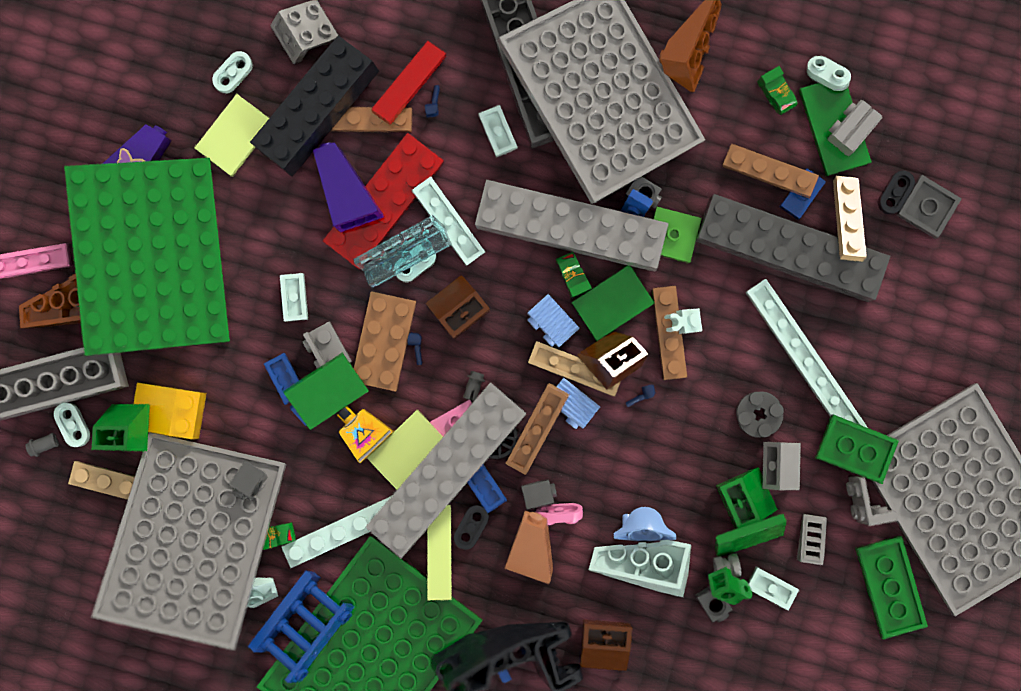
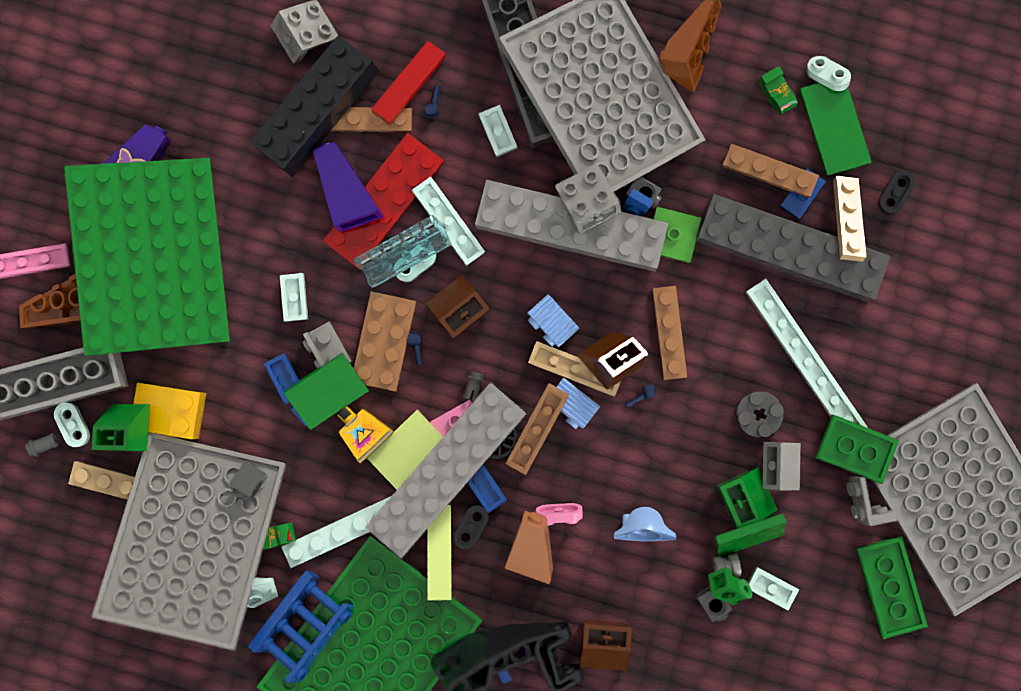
(230, 71): light aqua plate -> none
(230, 136): yellowish green tile -> none
(539, 493): dark grey brick -> none
(573, 275): green leg -> none
(588, 198): none -> light grey bracket
(612, 303): green tile -> none
(655, 565): light aqua wedge -> none
(685, 321): light aqua plate -> none
(803, 547): light grey slope -> none
(854, 128): light grey brick -> none
(929, 207): dark grey plate -> none

